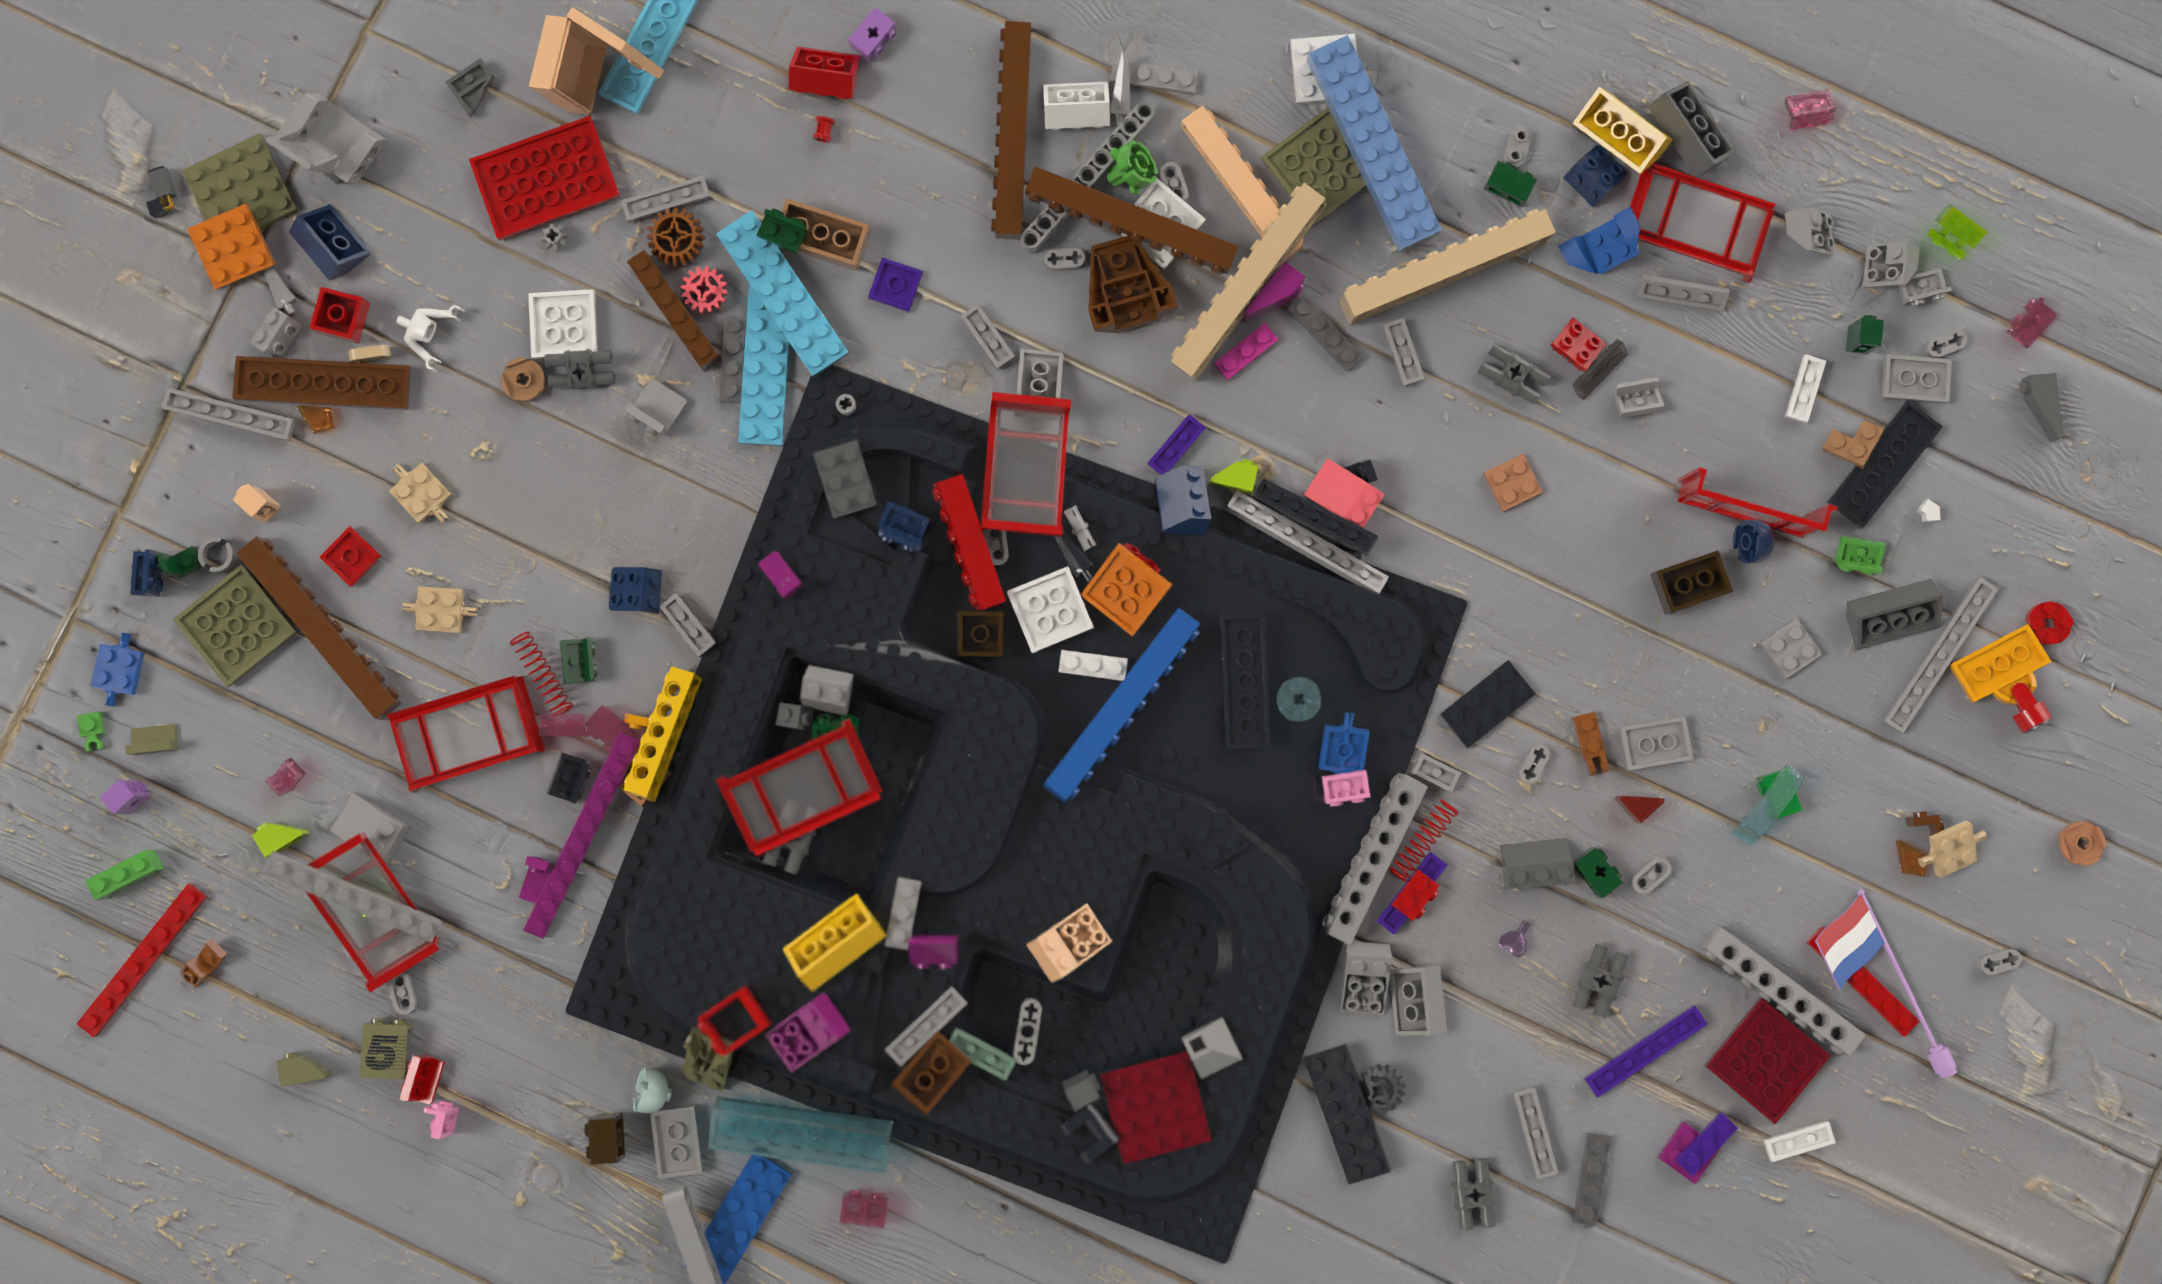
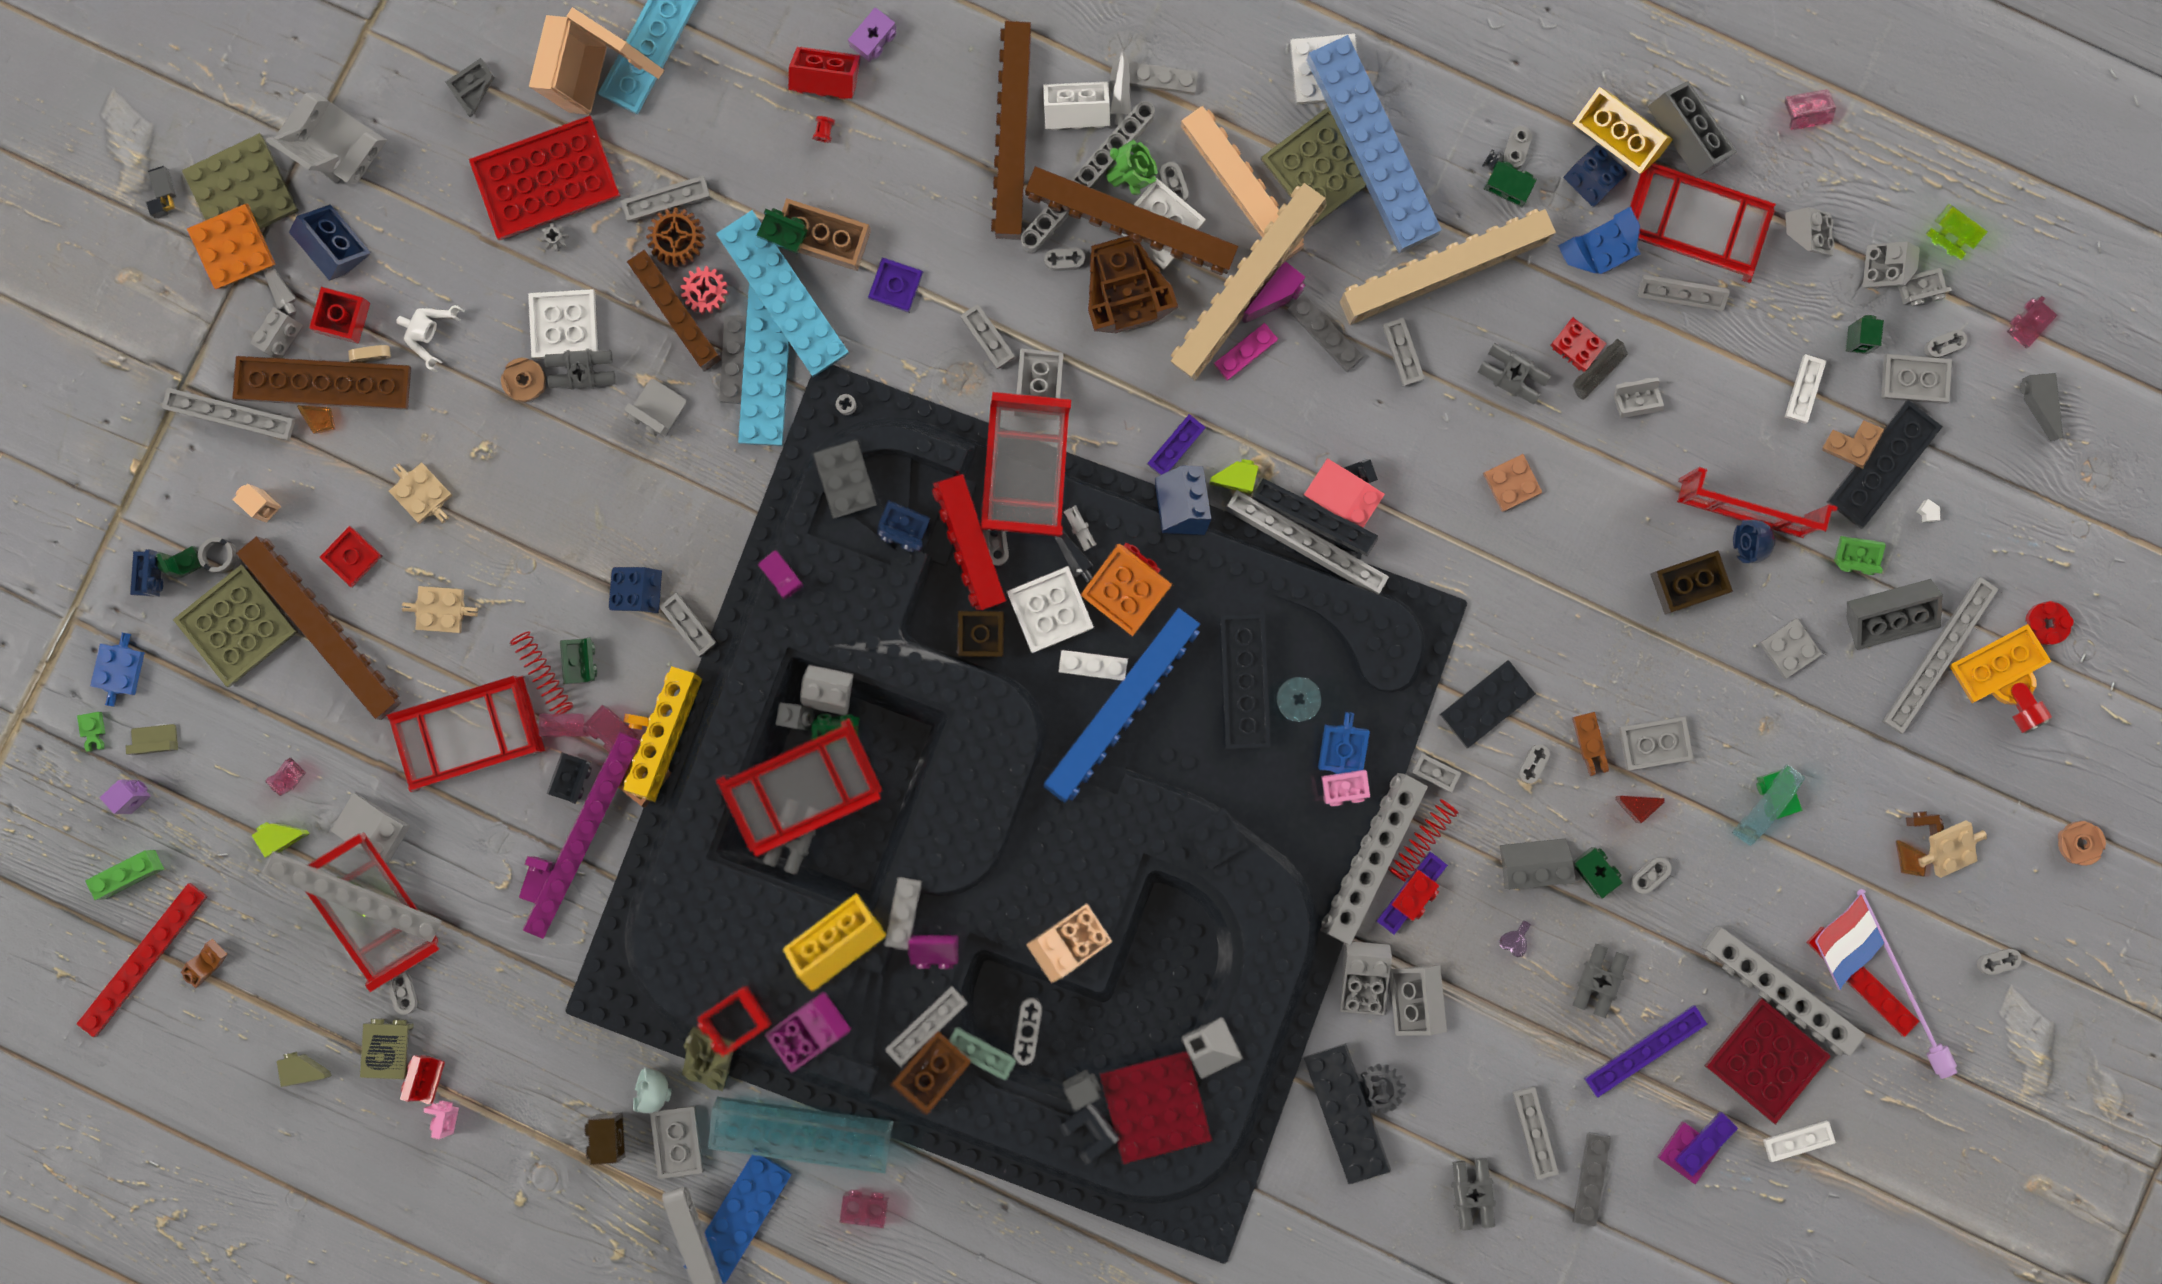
(1491, 160): none -> black bush

